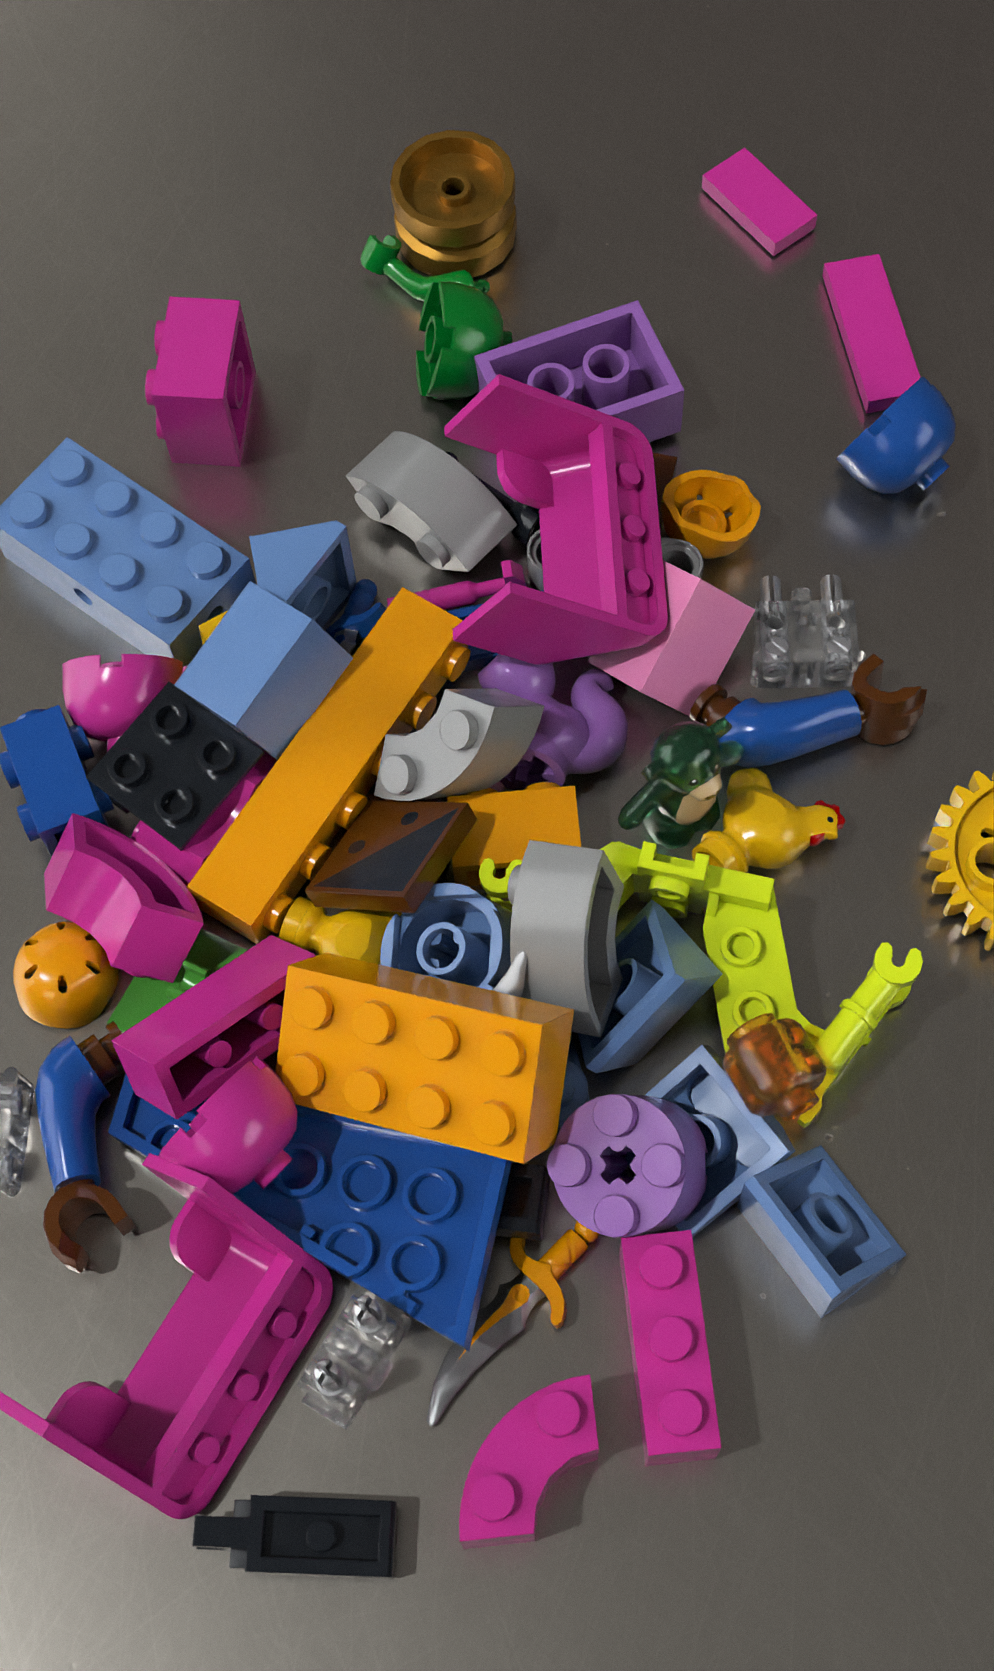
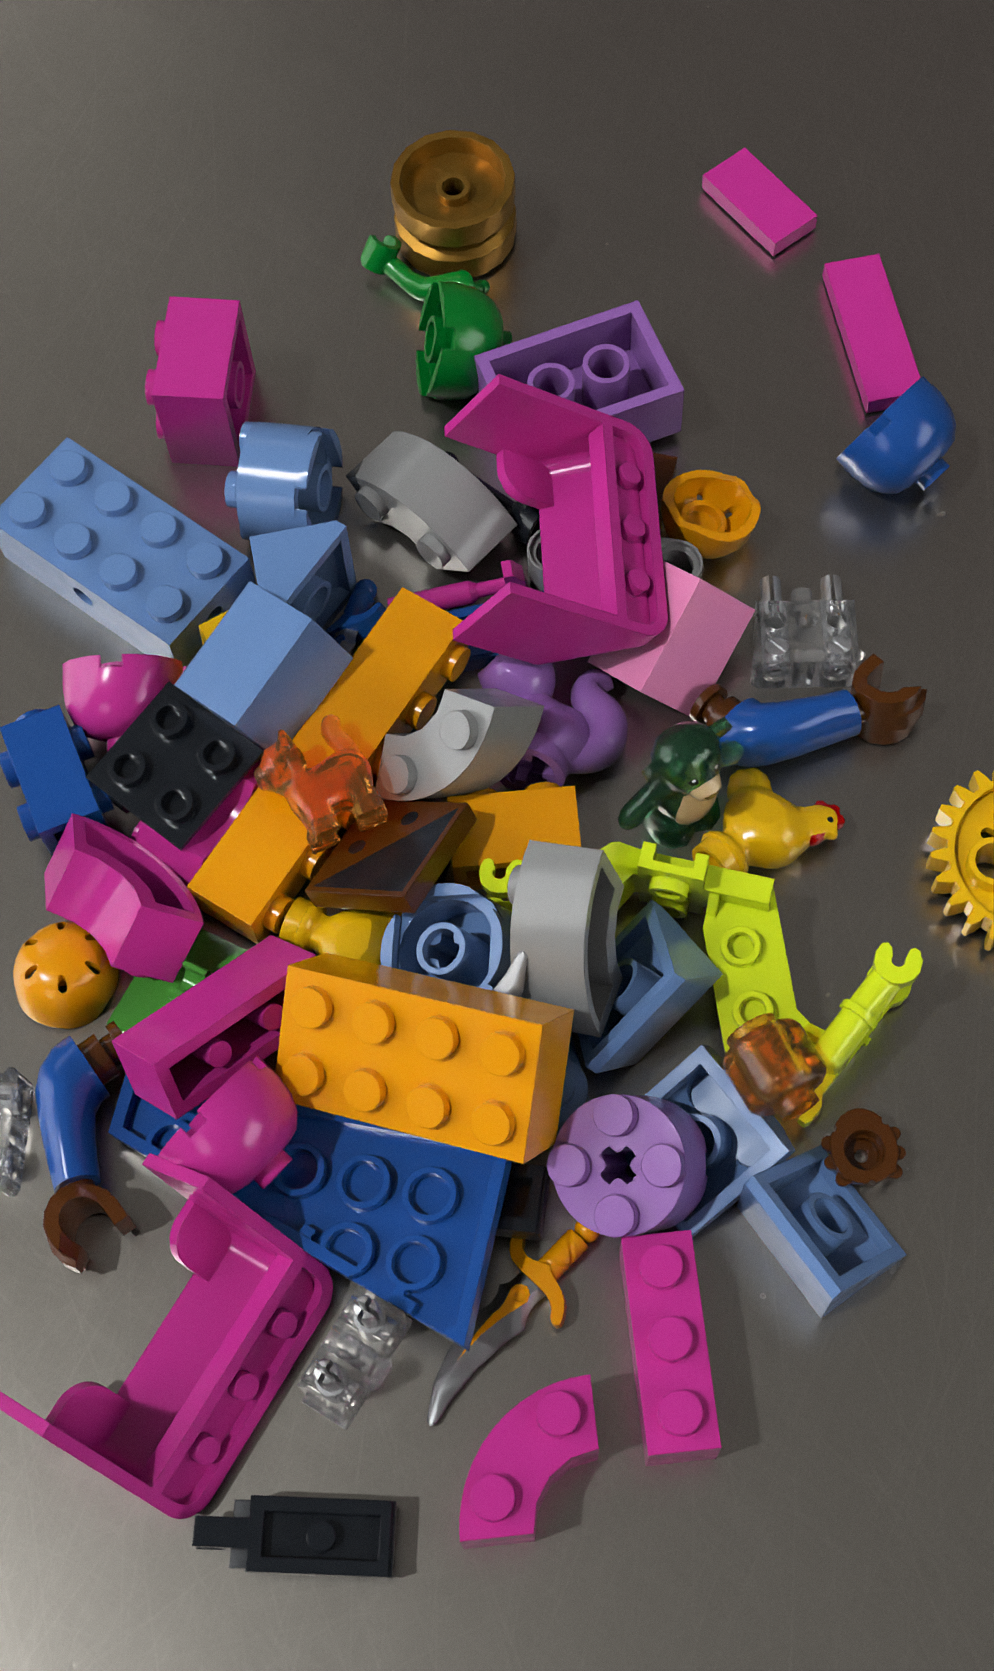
(284, 477): none -> medium blue brick
(328, 789): none -> clear orange animal
(864, 1134): none -> reddish brown animal

